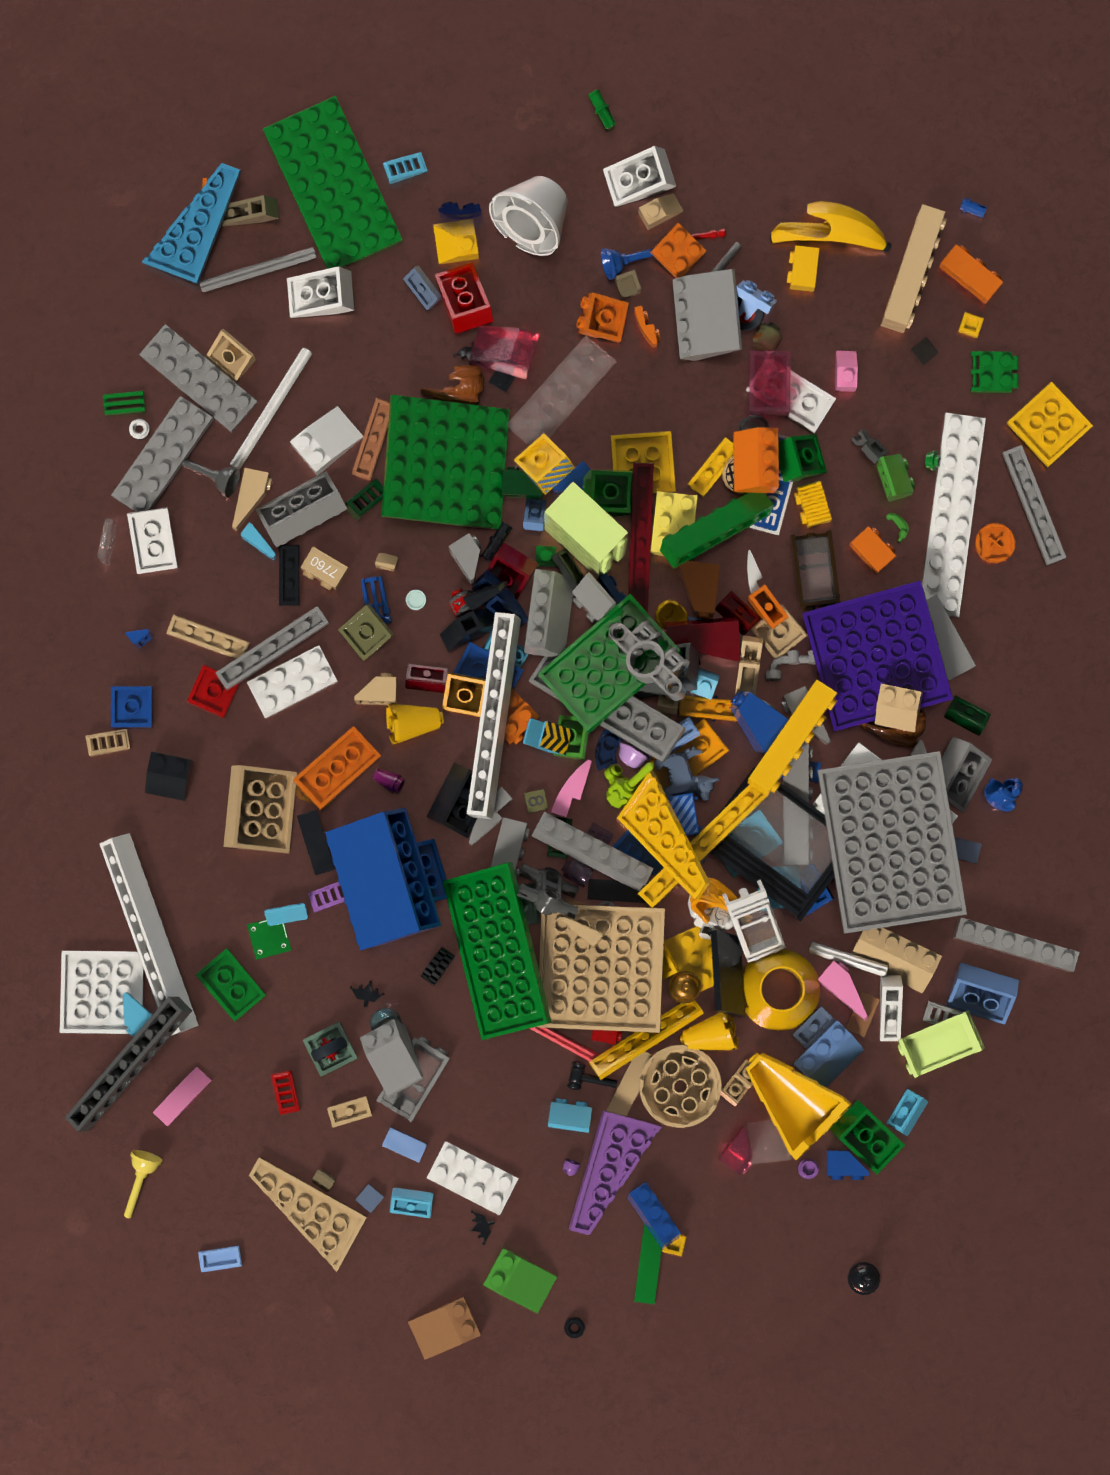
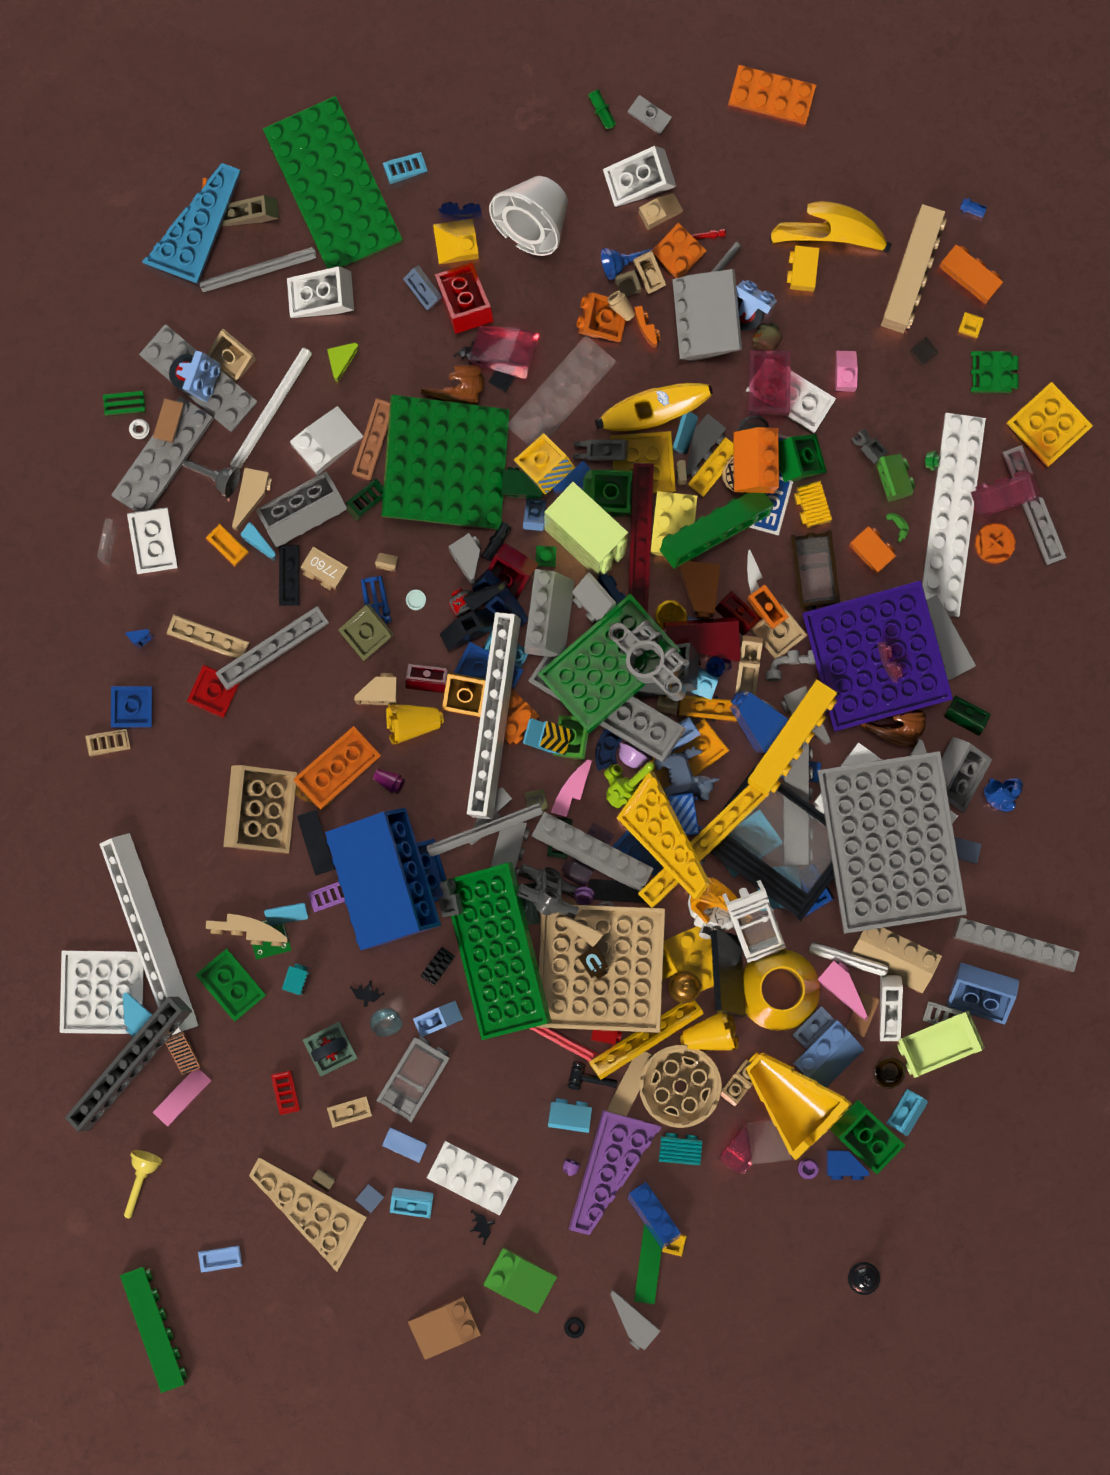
(153, 1329): none -> green brick
(168, 420): none -> medium nougat tile
(168, 776): black slope -> none
(183, 1053): none -> nougat tile
(195, 374): none -> light blue plate
(227, 545): none -> light orange tile
(256, 930): none -> tan slope
(292, 682): white plate -> none
(296, 979): none -> teal brick
(341, 357): none -> lime slope
(392, 1057): light grey slope -> none
(437, 1019): none -> light blue slope
(450, 903): none -> dark grey plate
(452, 802): black slope -> none
(484, 829): none -> light grey axle
(568, 567): pearl dark grey tile -> none
(584, 895): none -> medium lavender plate
(594, 963): none -> dark brown brick
(603, 450): none -> dark grey hinge
(621, 305): none -> tan cone
(638, 1327): none -> light grey slope
(649, 114): none -> light grey plate
(649, 272): none -> tan slope
(654, 407): none -> yellow piece
(680, 1149): none -> teal brick
(681, 473): none -> dark tan tile
(685, 433): none -> medium azure slope
(705, 437): none -> dark grey slope
(717, 666): none -> clear blue cone
(772, 94): none -> orange plate
(889, 1072): none -> dark brown hair
(892, 668): none -> clear pink slope
(898, 707): tan slope -> none
(1006, 493): none -> clear pink brick

